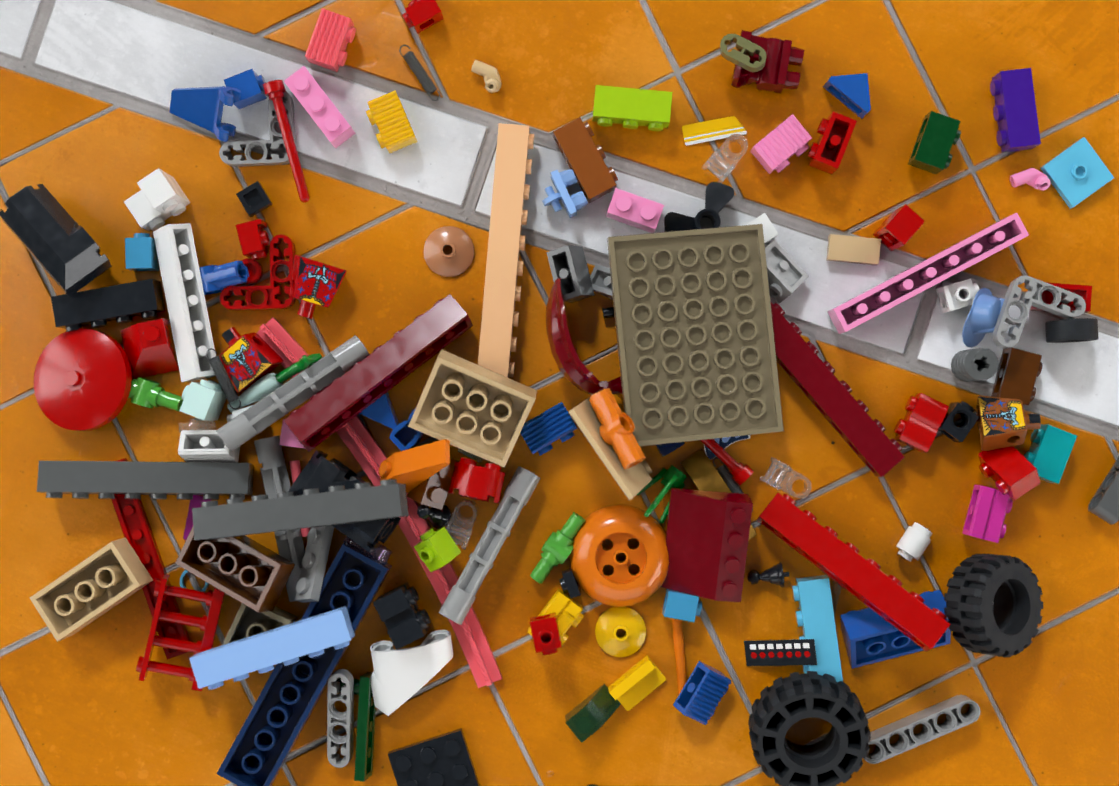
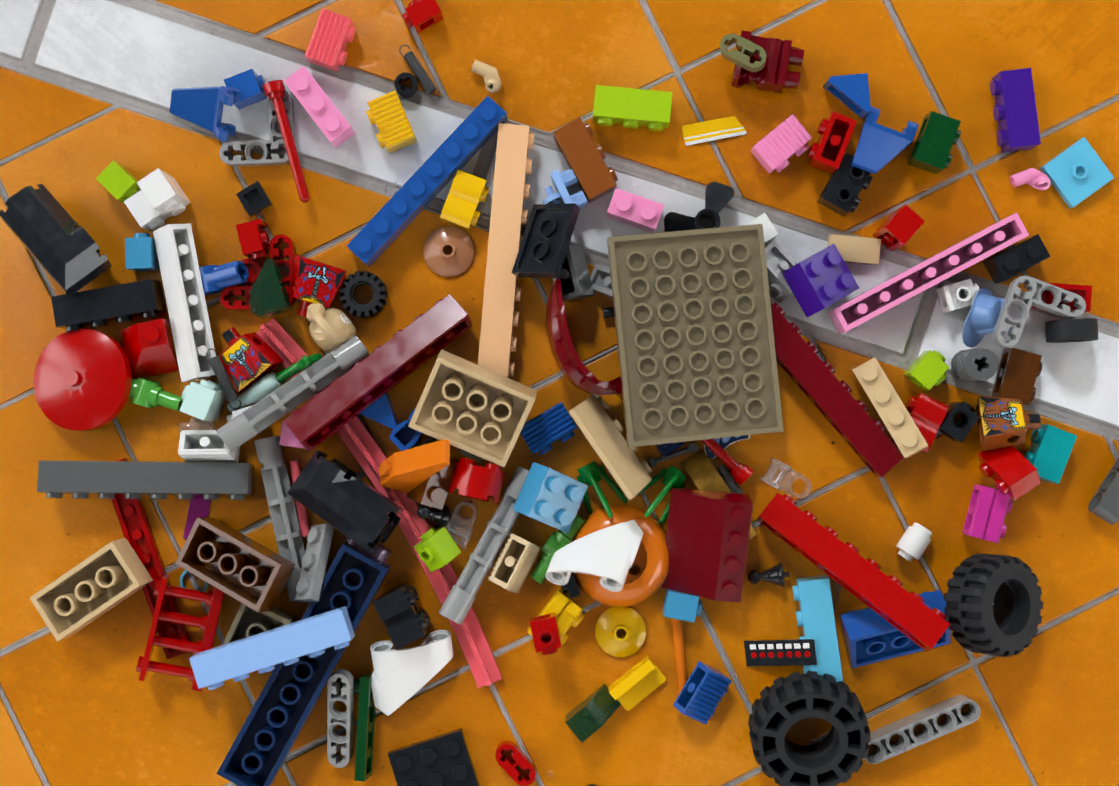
(118, 181): none -> lime brick
(269, 292): none -> clear green slope
(300, 511): dark grey brick -> none
(329, 326): none -> tan piece
(348, 290): none -> black tyre
(405, 76): none -> black bush
(428, 181): none -> blue brick
(464, 200): none -> yellow brick
(511, 767): none -> red beam
(514, 563): none -> tan brick
(546, 240): none -> black plate
(550, 497): none -> dark azure brick
(591, 475): none -> green plant
(601, 553): none -> white panel
(616, 428): orange piece -> none
(692, 448): none -> dark grey hinge
(723, 160): clear piece -> none
(820, 280): none -> dark purple brick
(844, 187): none -> black brick
(879, 143): none -> blue flag
(890, 408): none -> tan plate
(927, 370): none -> lime brick
(1016, 259): none -> black brick

